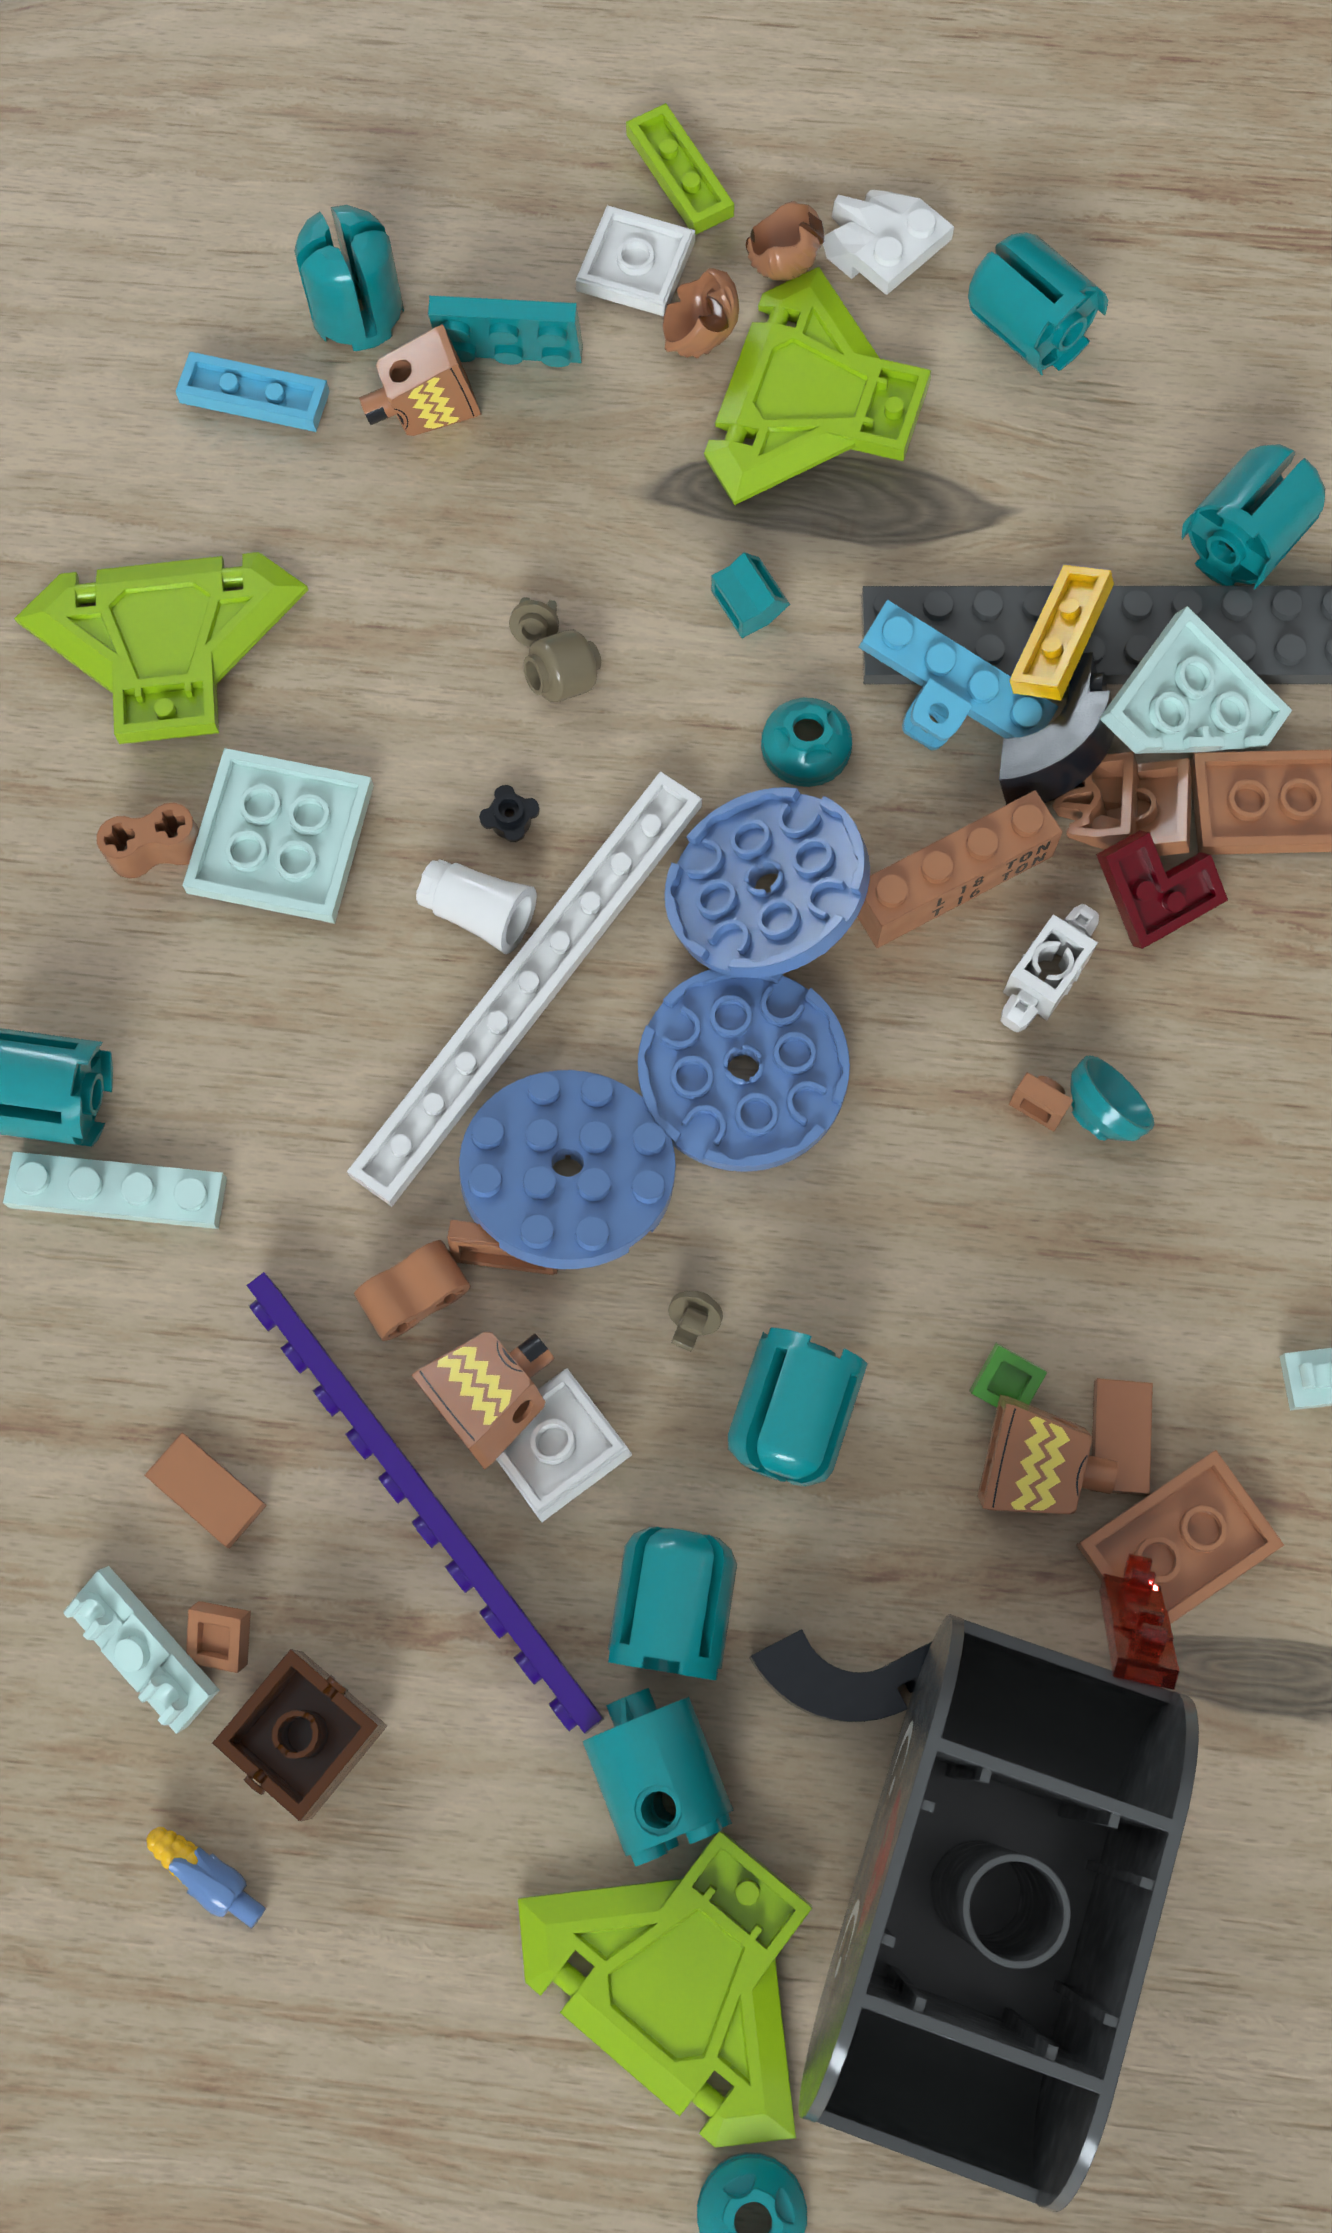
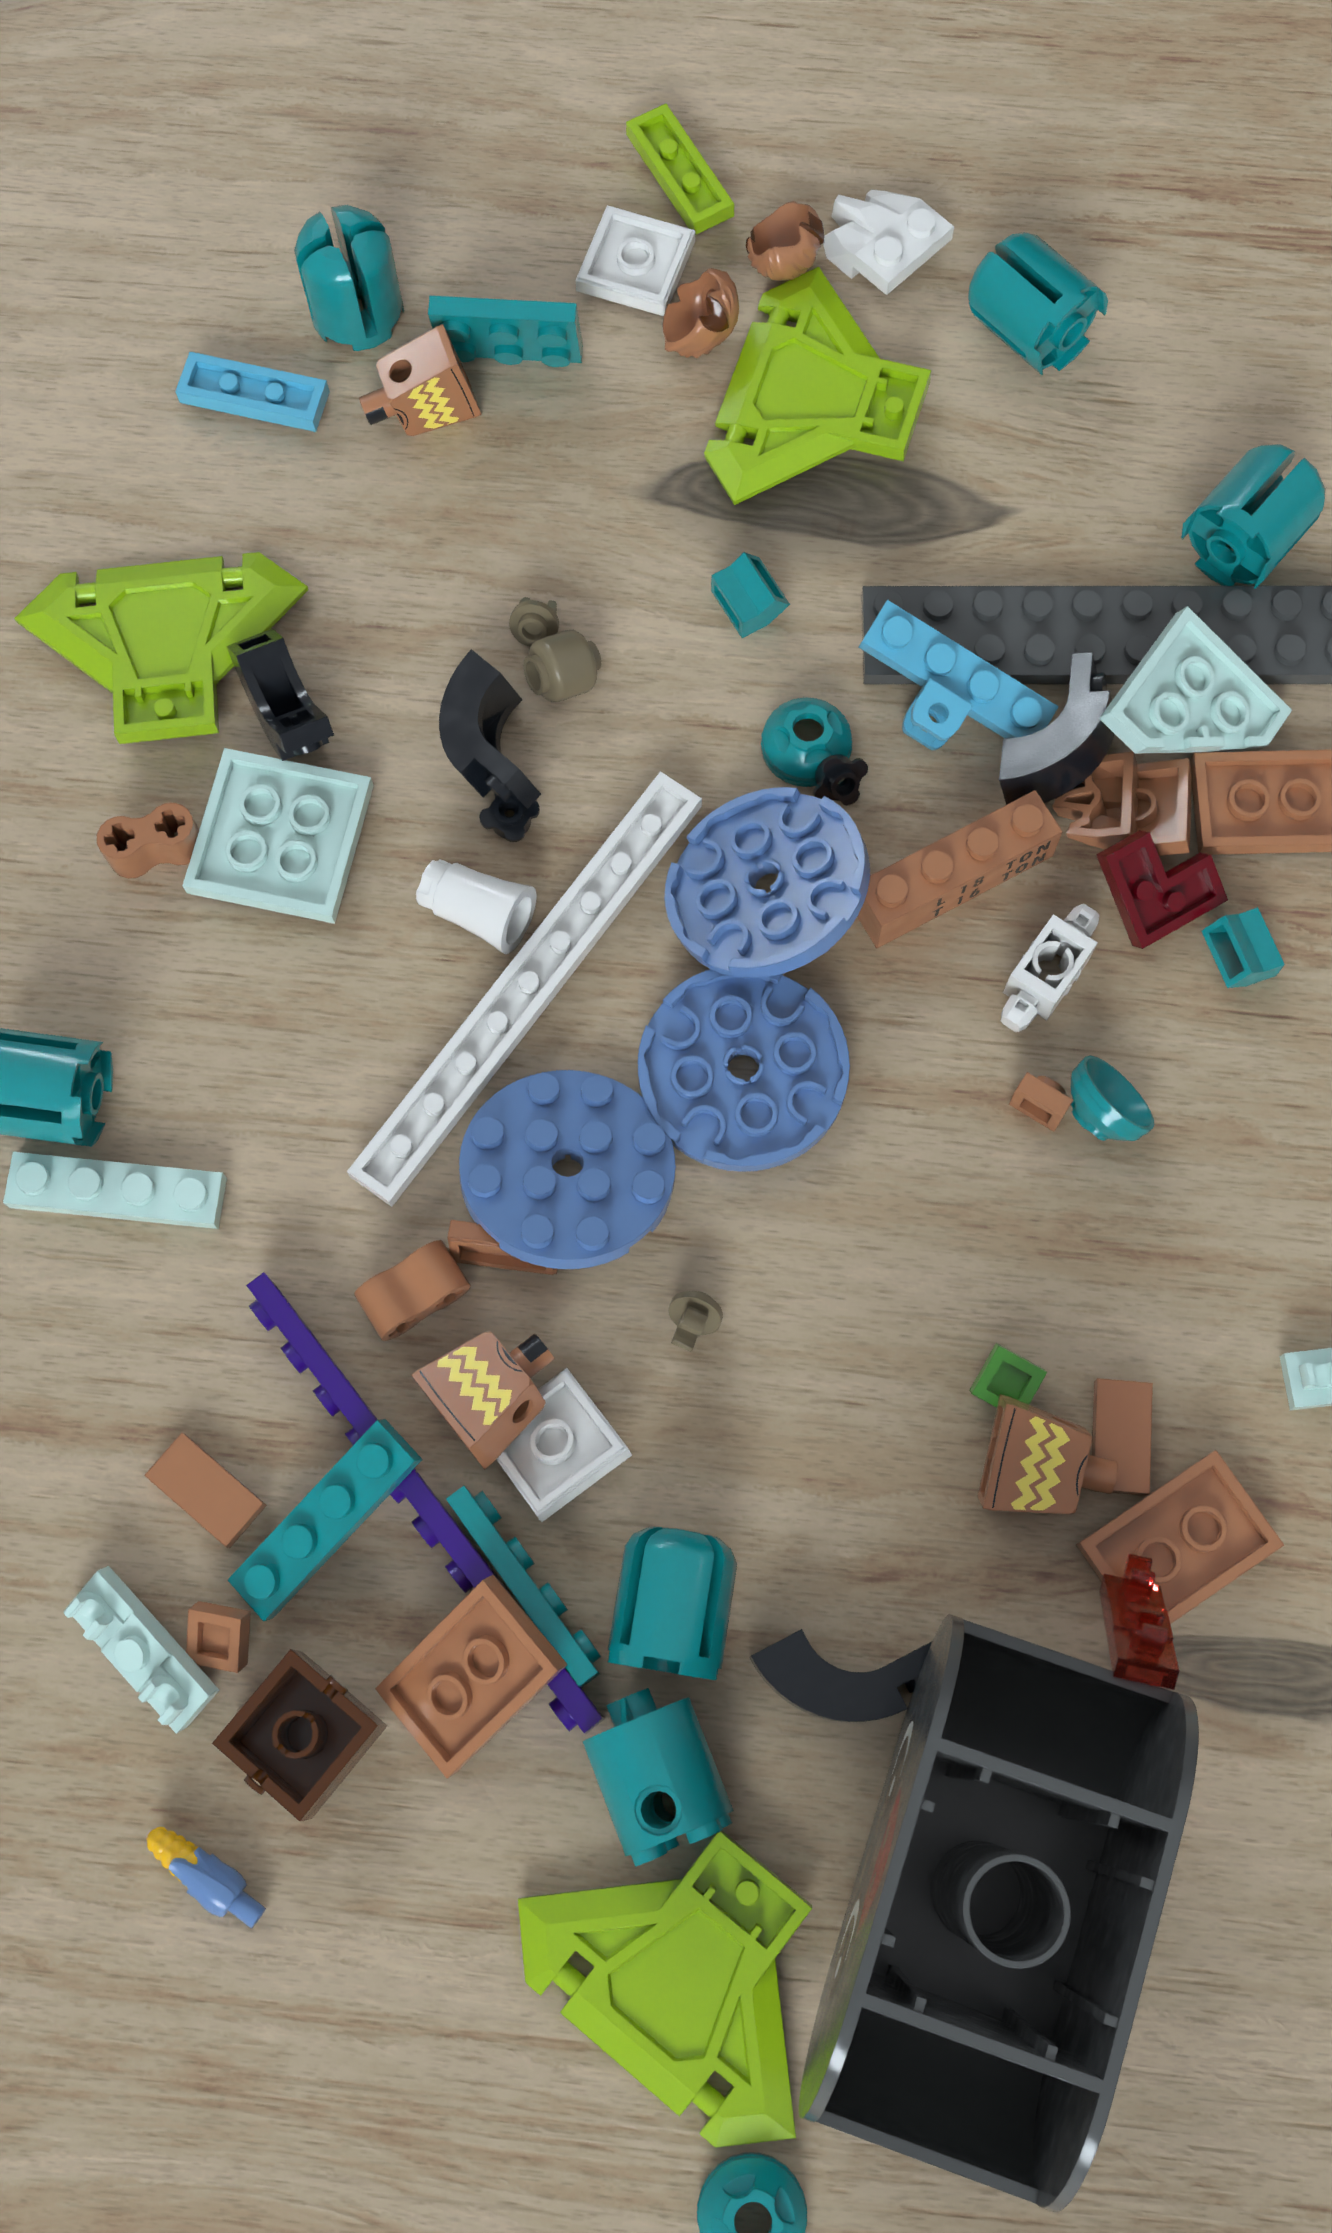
(278, 696): none -> black arch
(324, 1519): none -> teal plate
(470, 1676): none -> nougat plate
(471, 730): none -> black arch
(539, 1603): none -> teal plate
(795, 1408): teal cylinder -> none
(834, 769): none -> black plate
(1062, 632): yellow plate -> none
(1243, 948): none -> teal piece

